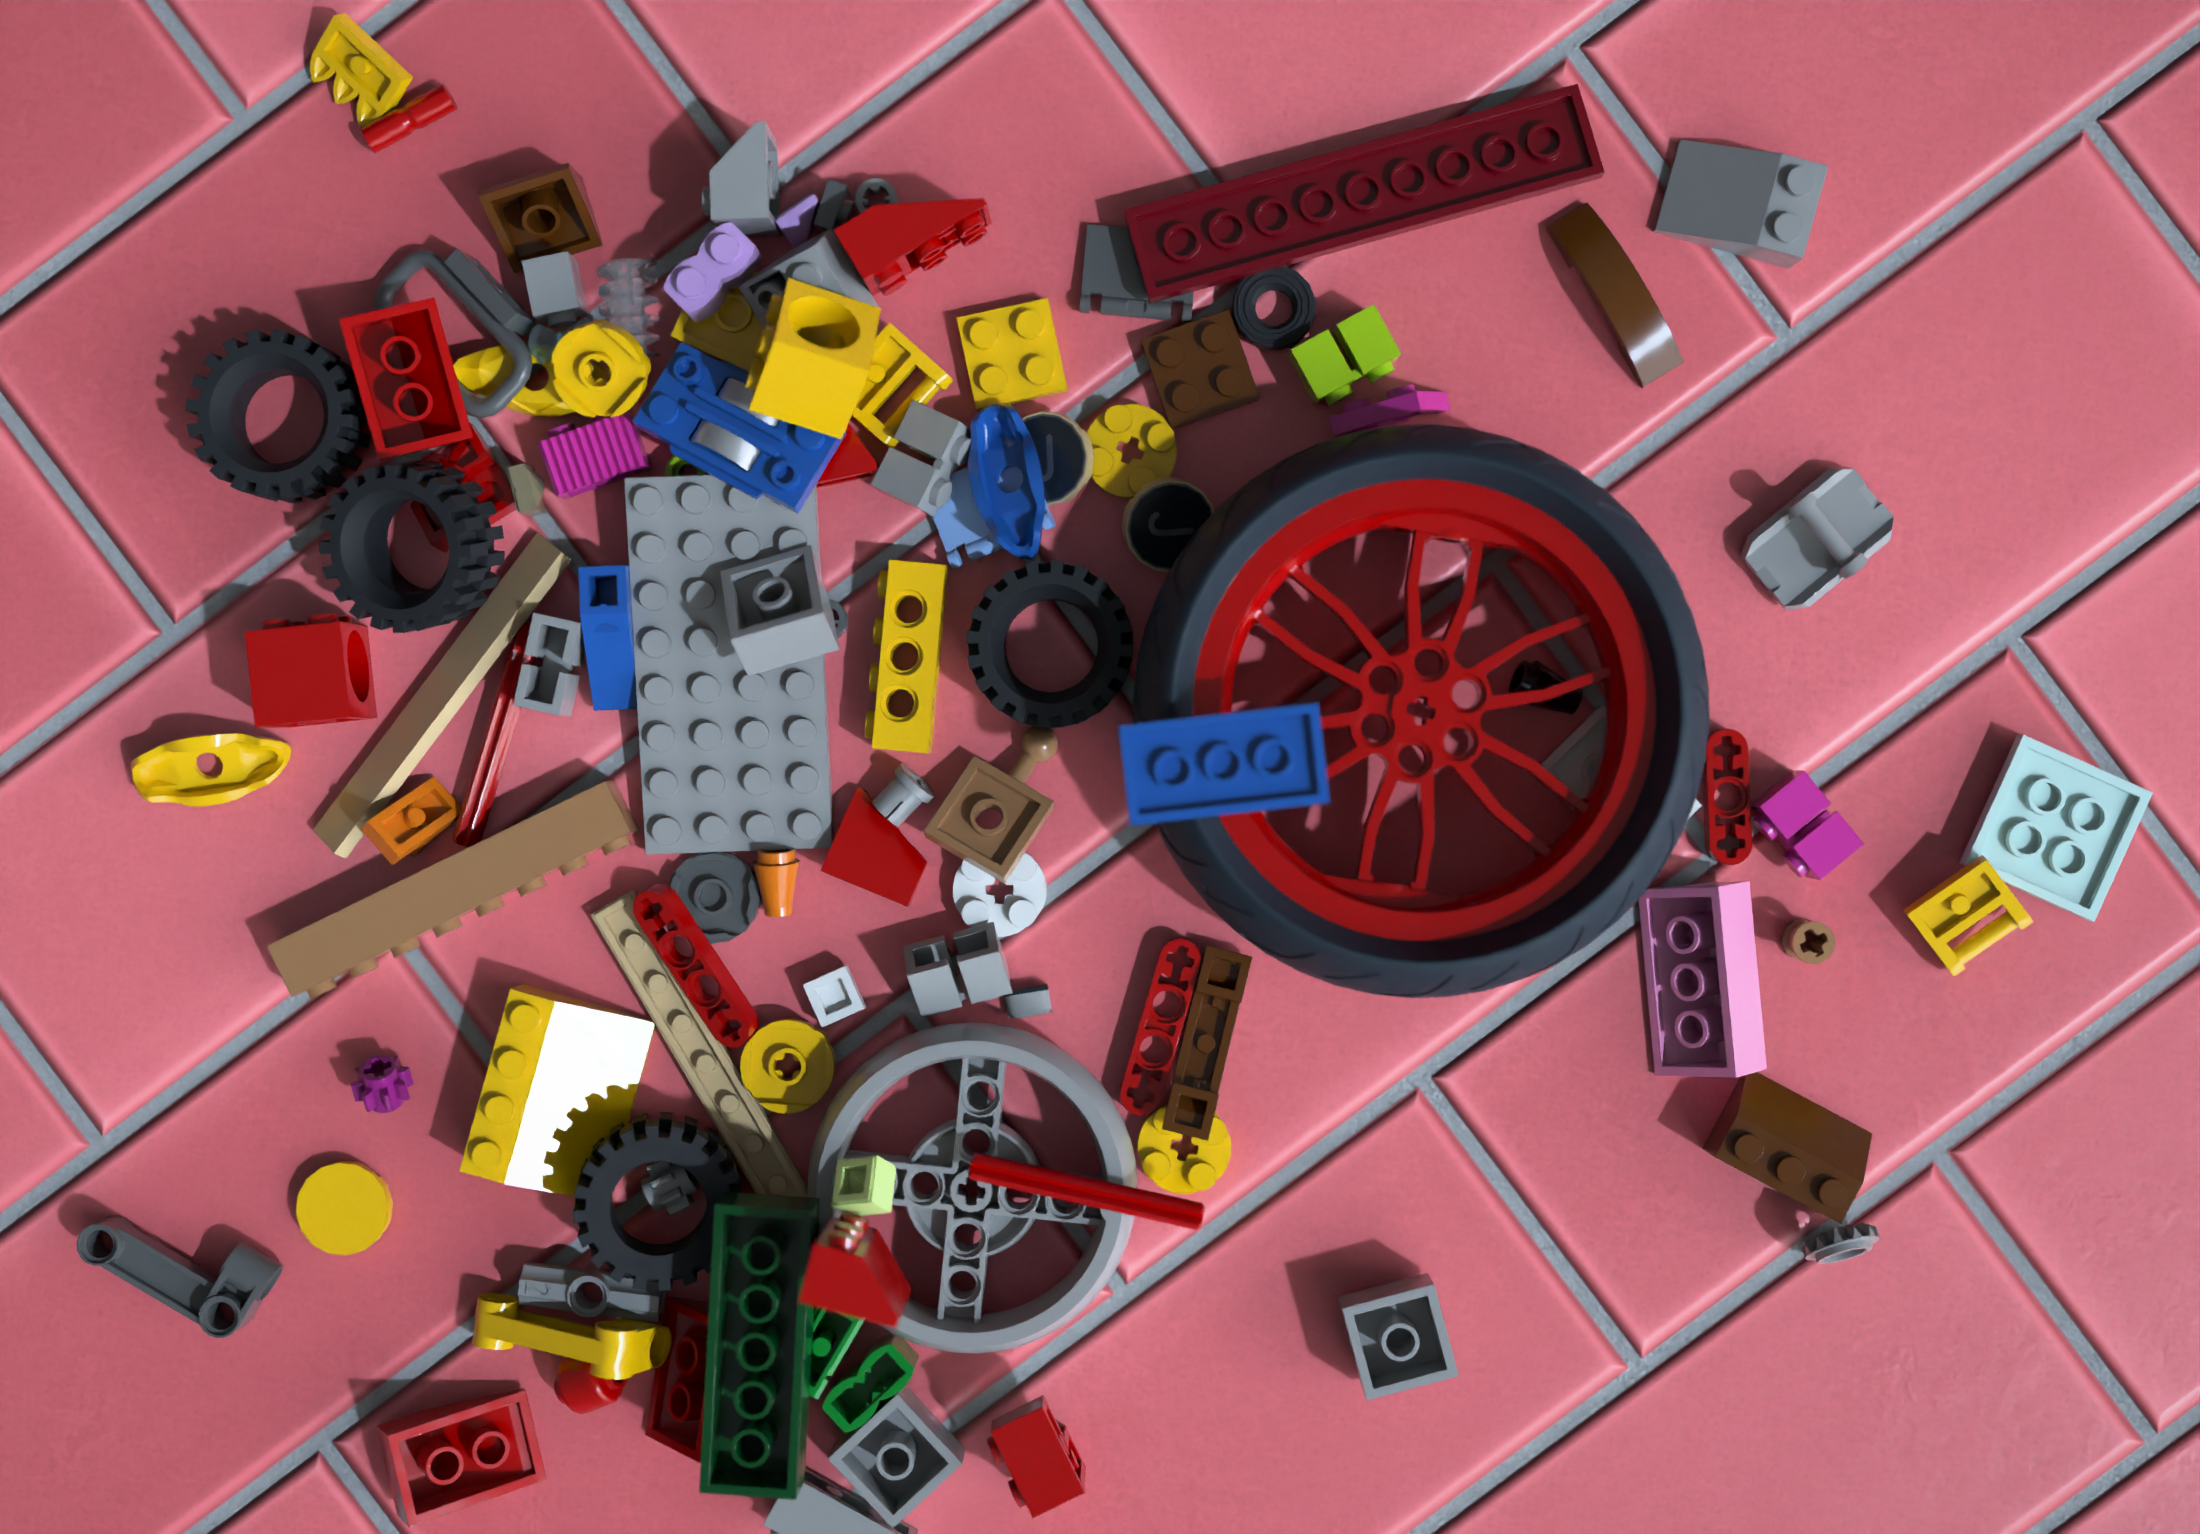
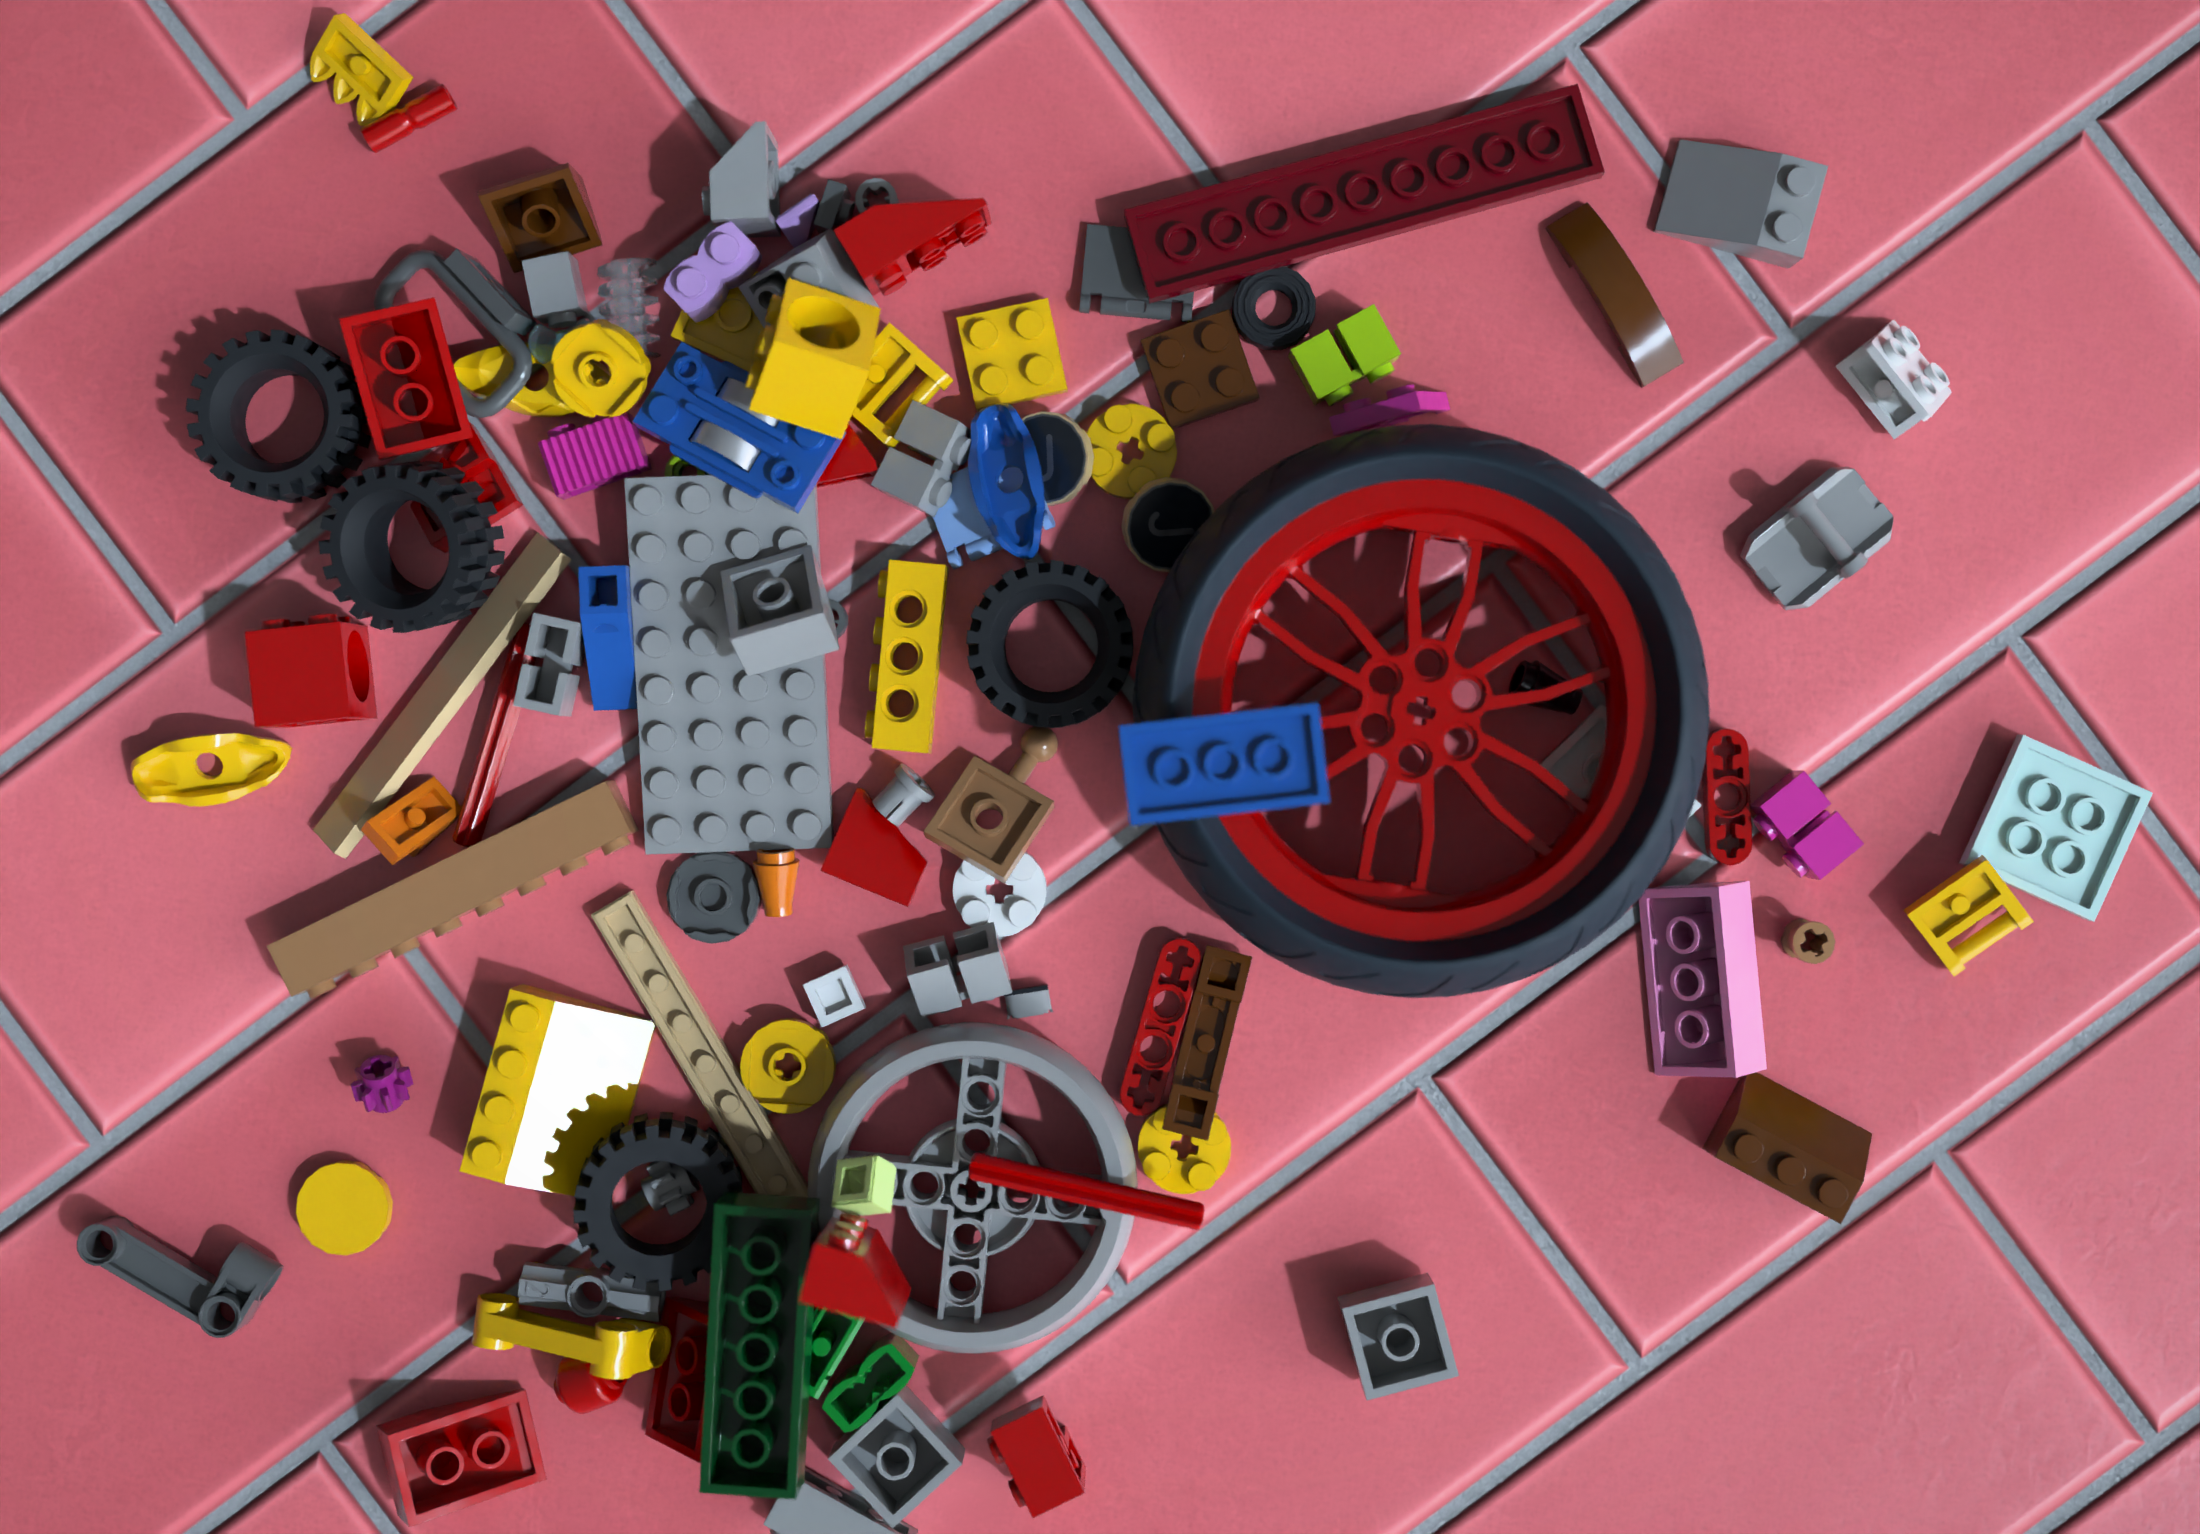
(527, 489): dark tan tile -> none
(702, 962): red beam -> none
(1841, 1243): light grey gear -> none
(1896, 379): none -> white bracket

